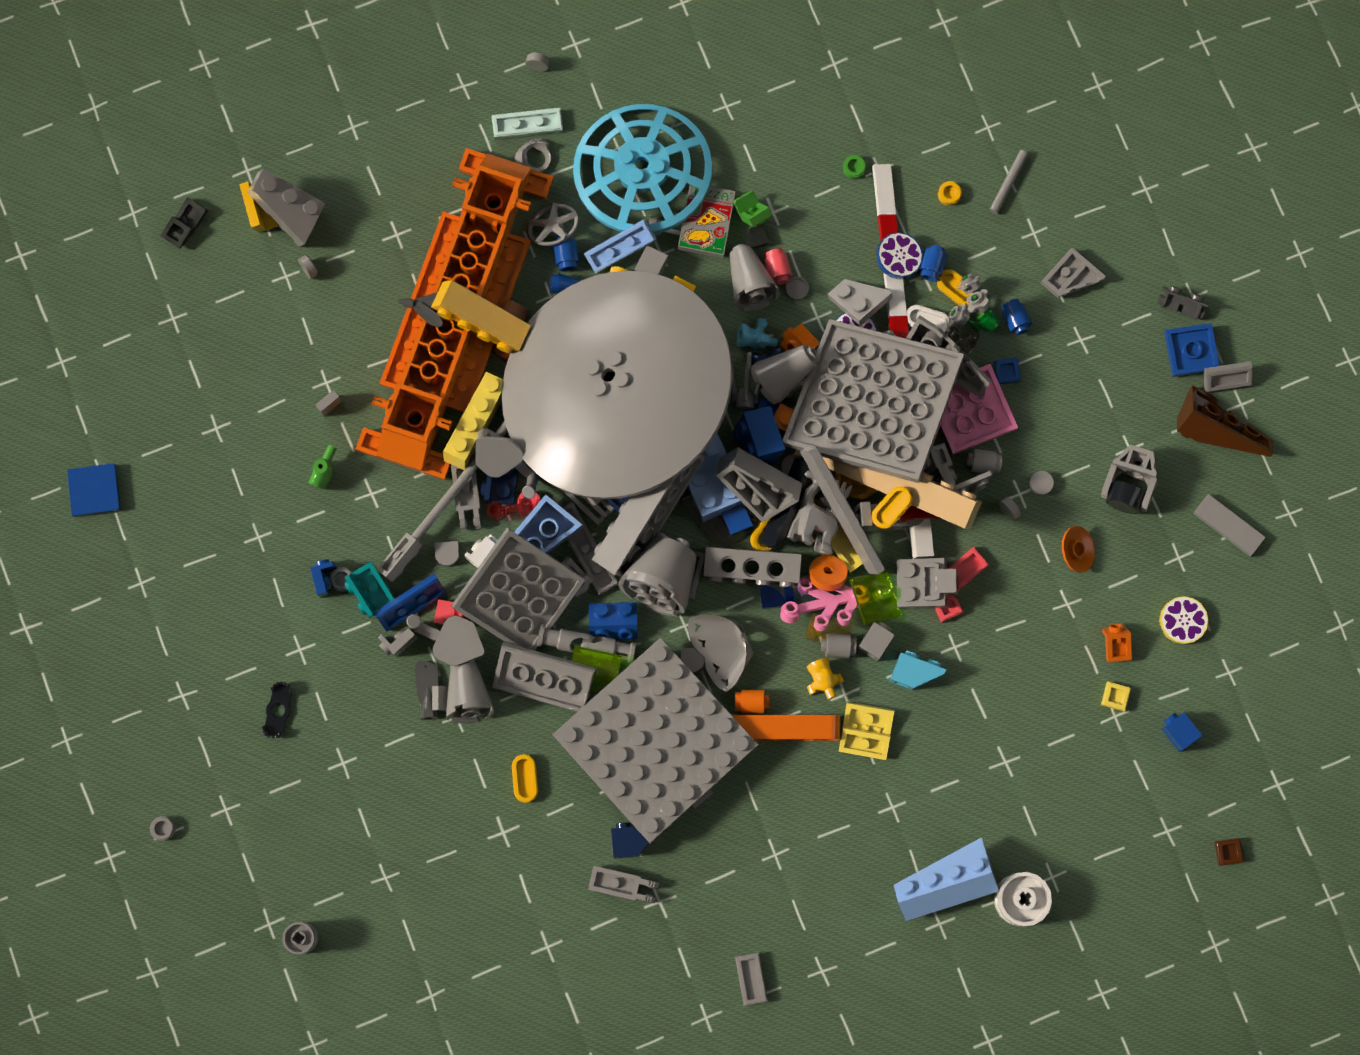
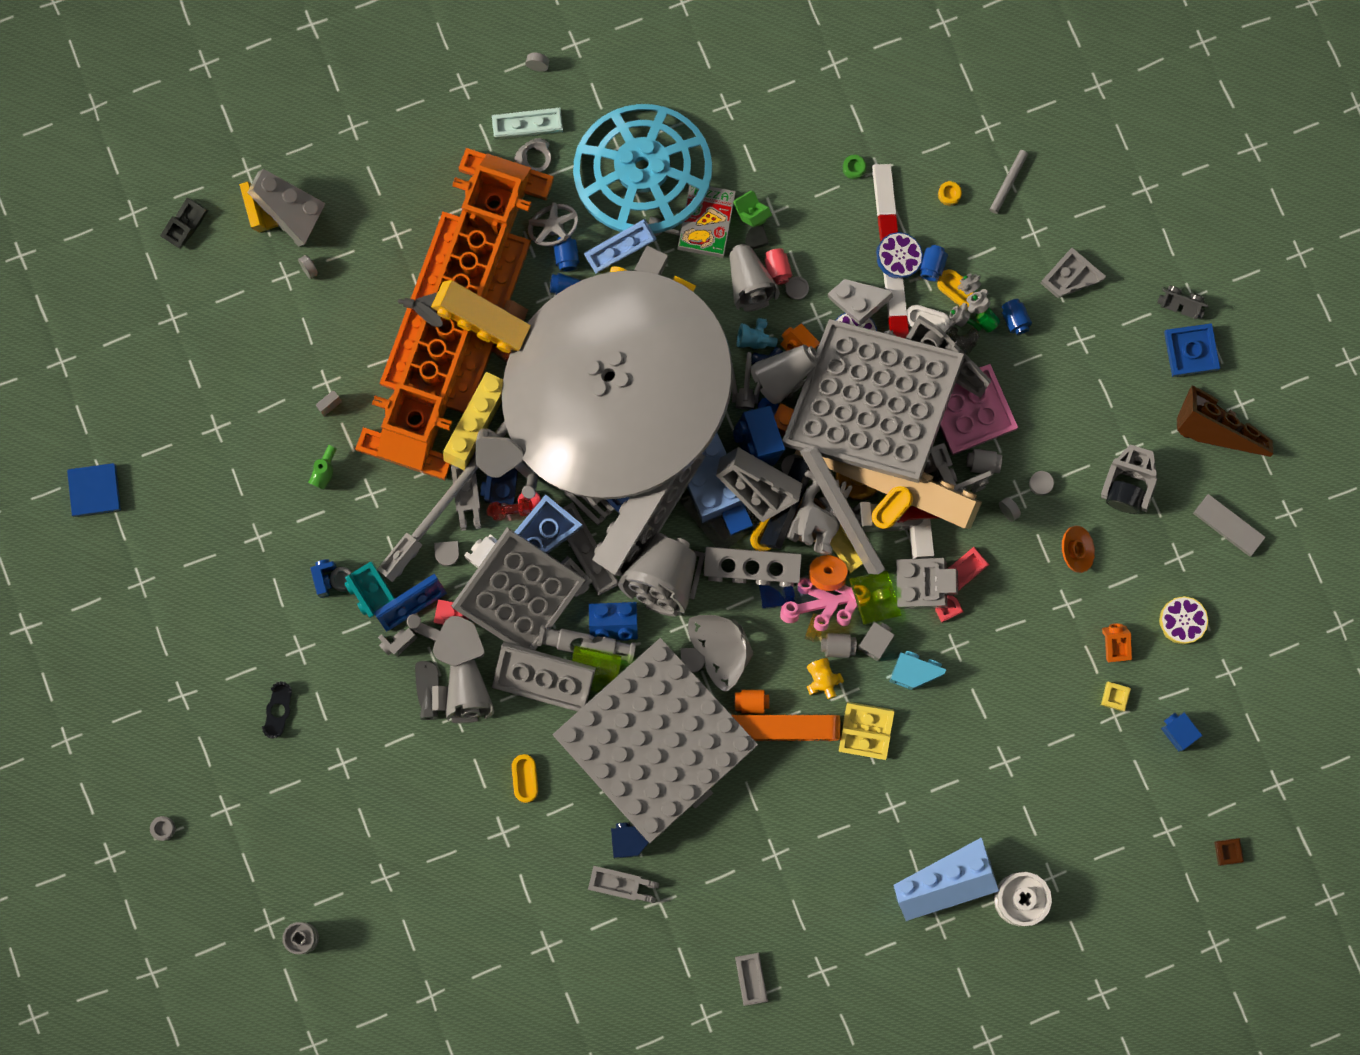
(1007, 370): blue tile -> none
(1228, 376): light grey tile -> none

